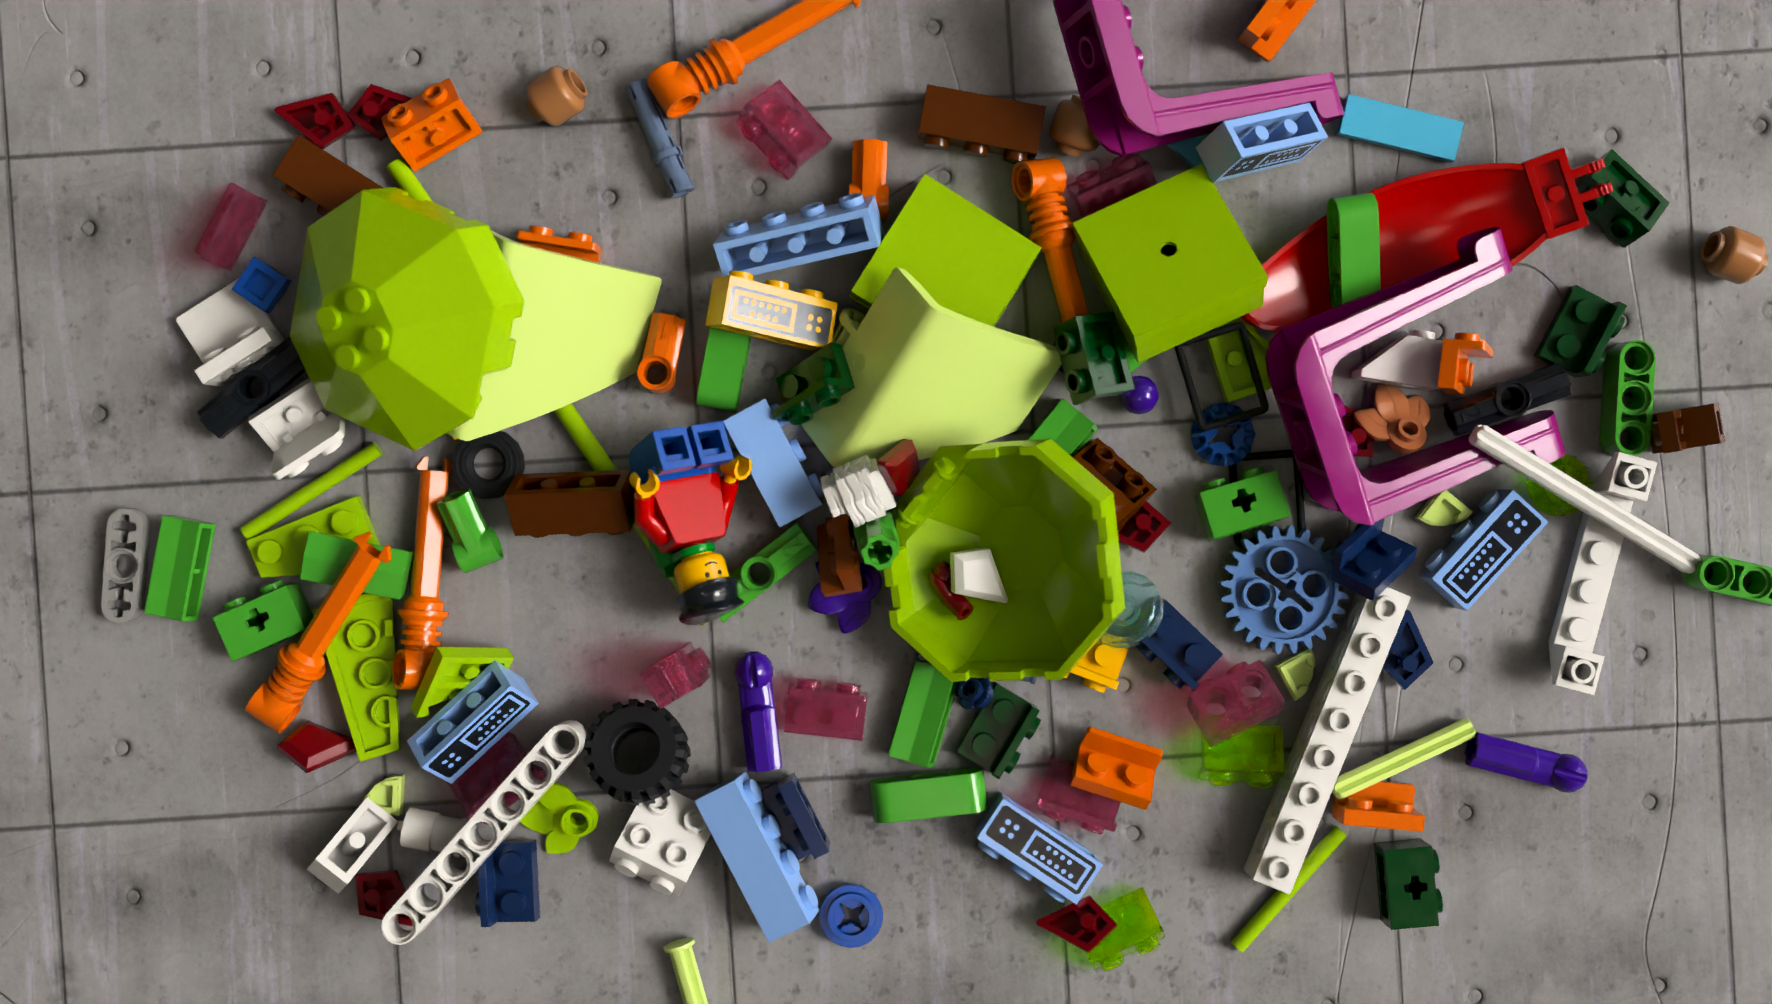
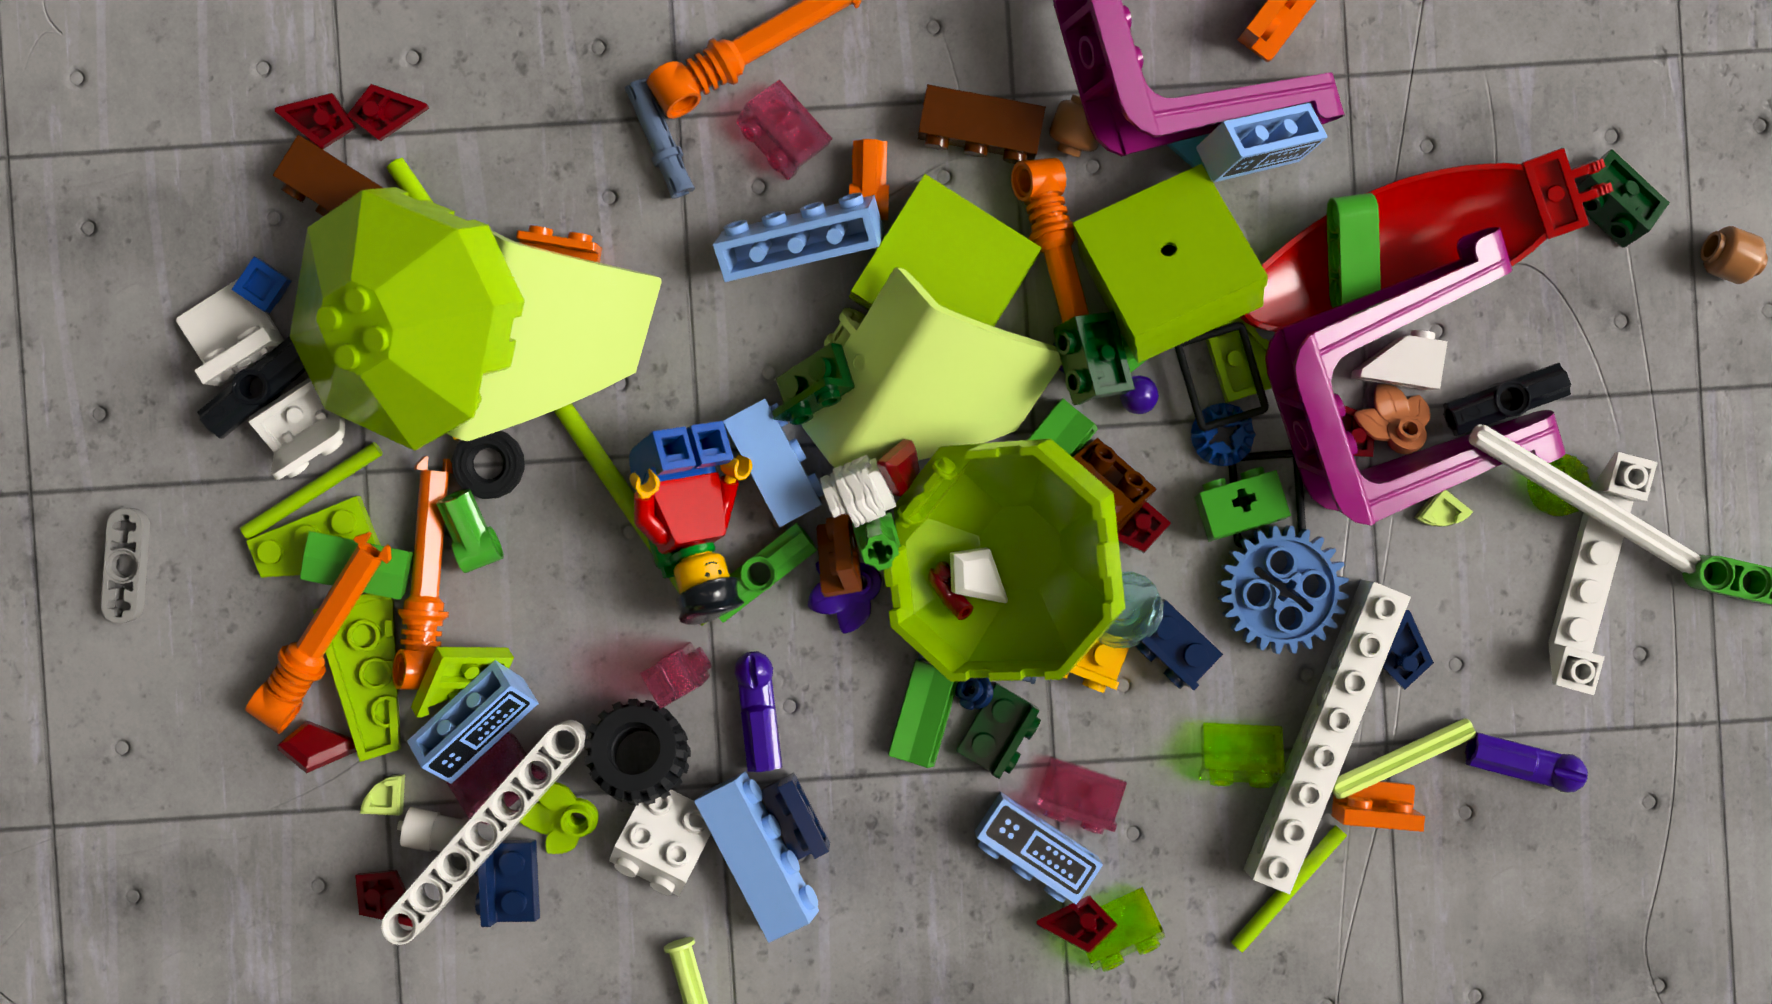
(180, 568): bright green piece -> none
(230, 227): clear pink bracket -> none
(245, 634): bright green brick -> none
(352, 845): white slope -> none
(430, 124): orange bracket -> none
(556, 95): medium nougat head -> none
(571, 503): reddish brown brick -> none
(663, 349): orange piece -> none
(723, 370): bright green beam -> none
(771, 311): yellow brick -> none
(826, 710): clear pink bracket -> none
(851, 933): blue gear -> none
(928, 795): bright green beam -> none
(1102, 188): clear pink bracket -> none
(1115, 767): orange bracket -> none
(1241, 711): clear pink brick -> none
(1297, 672): yellowish green tile -> none
(1370, 560): dark blue bracket -> none
(1394, 867): dark green brick -> none
(1400, 128): medium azure tile -> none
(1455, 368): orange bracket -> none
(1482, 548): light blue brick -> none
(1581, 332): dark green bracket -> none
(1640, 383): bright green beam -> none
(1686, 428): reddish brown brick -> none

